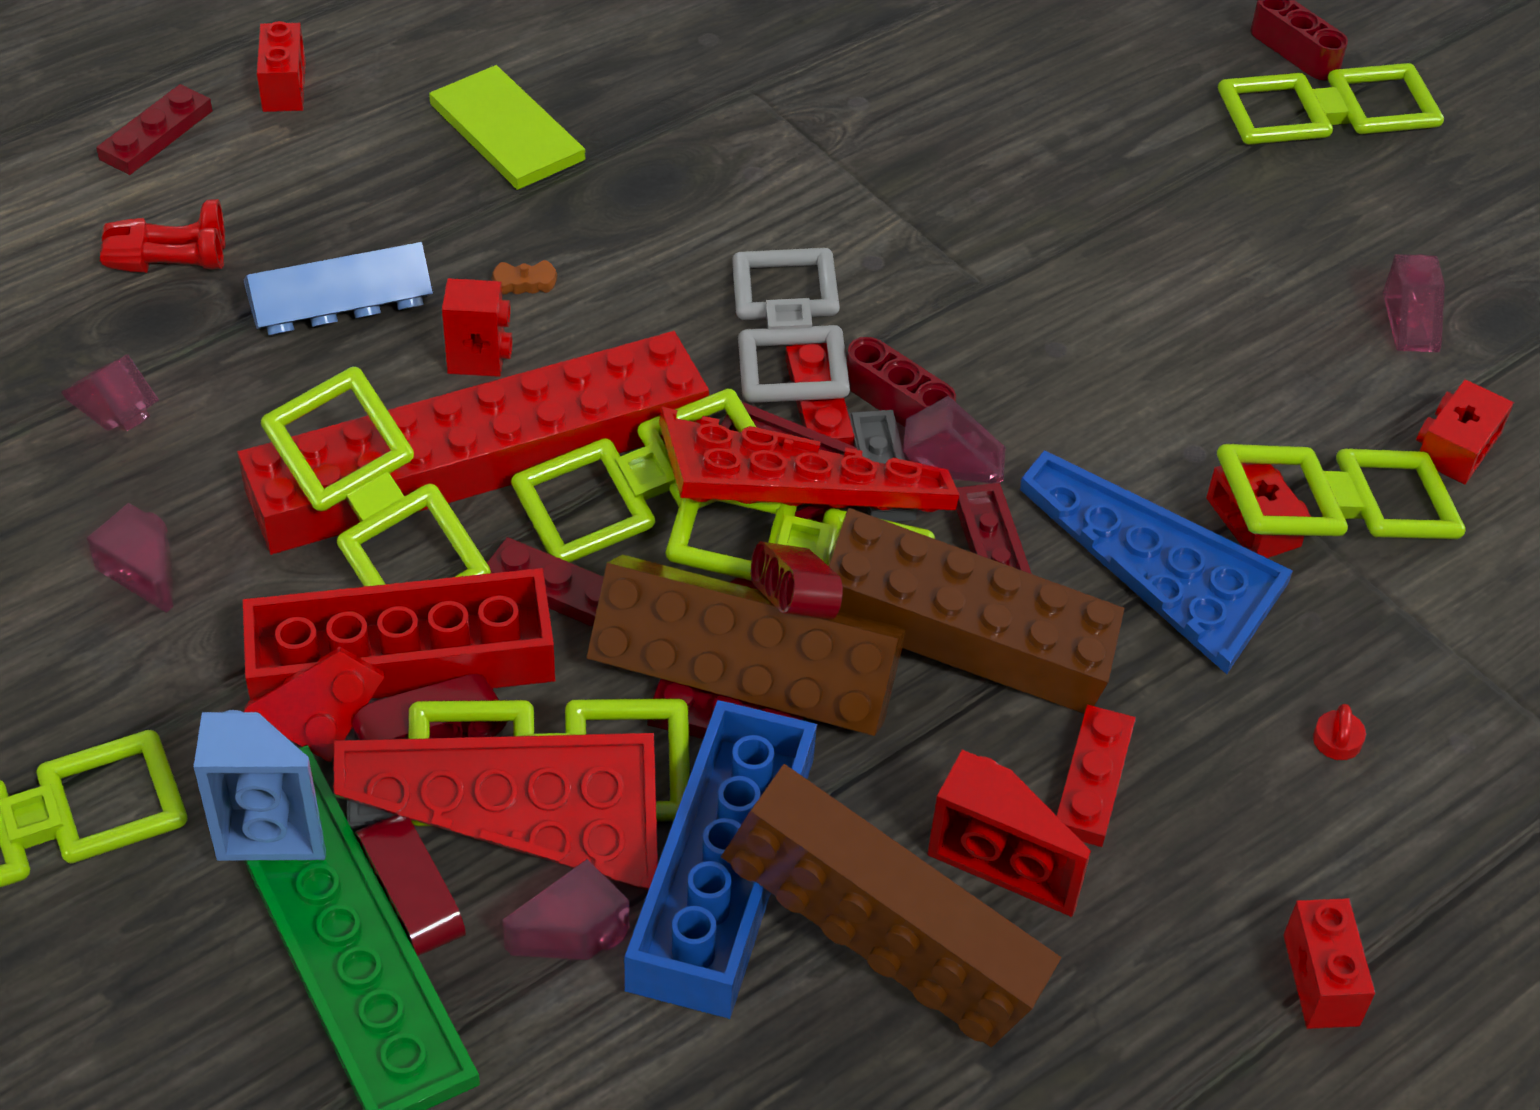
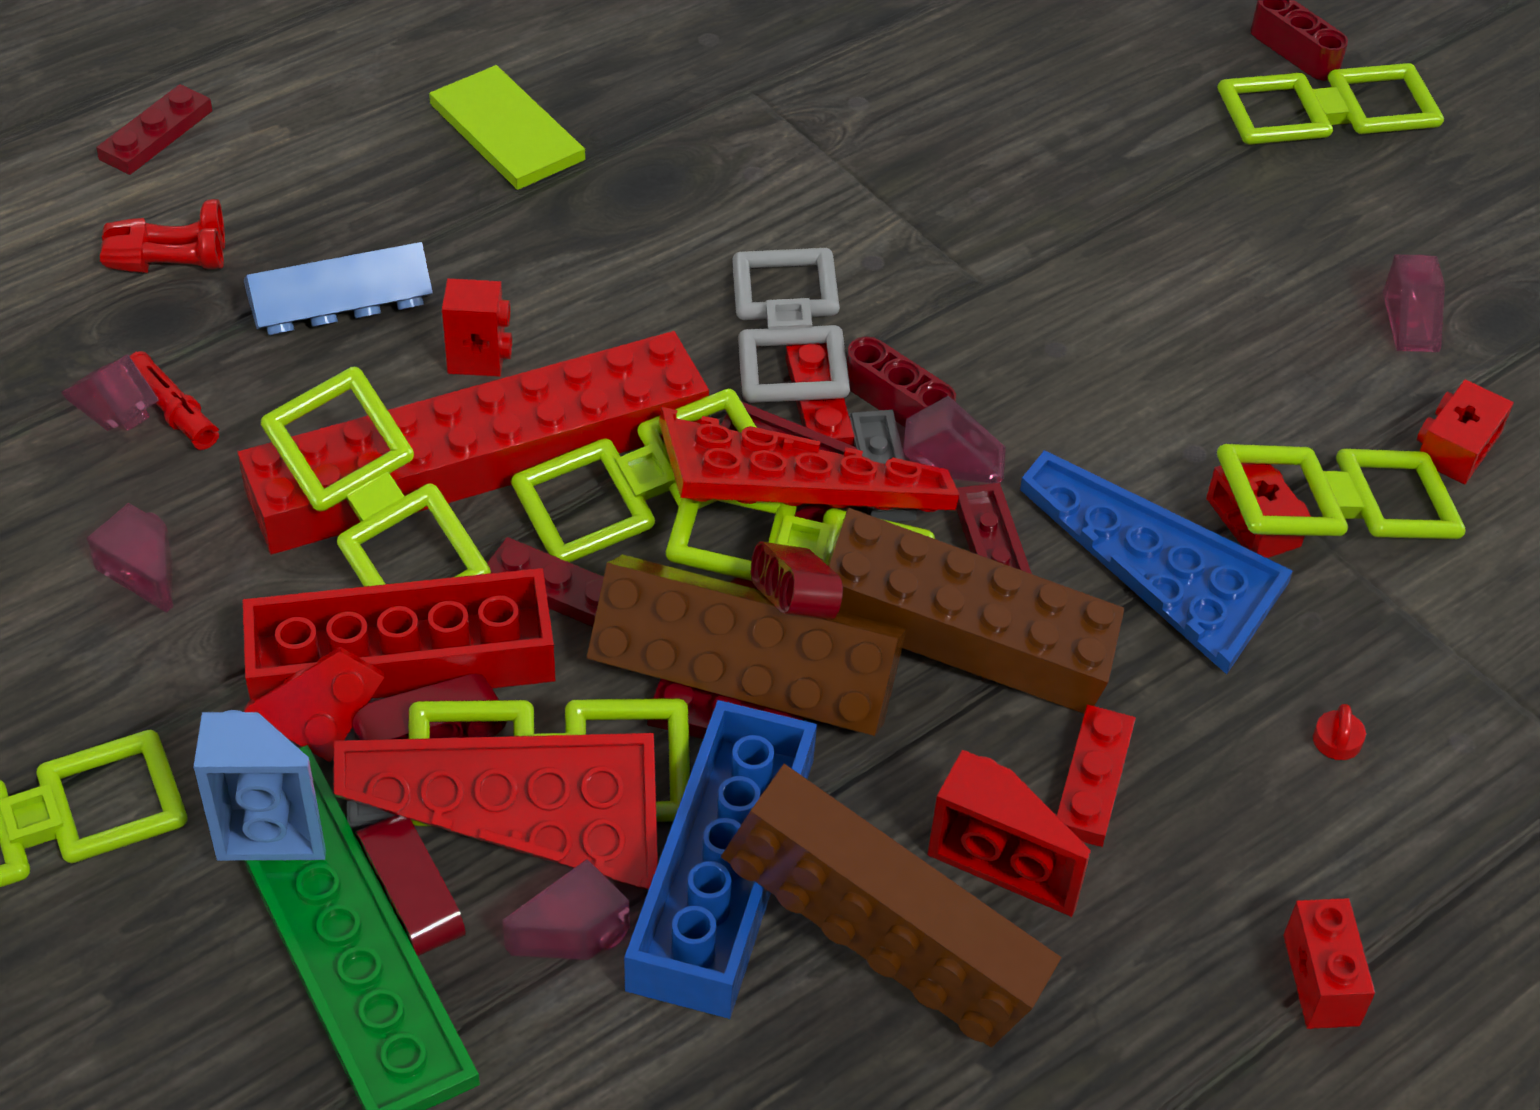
(180, 410): none -> red pin
(281, 67): red brick -> none
(525, 277): dark orange piece -> none

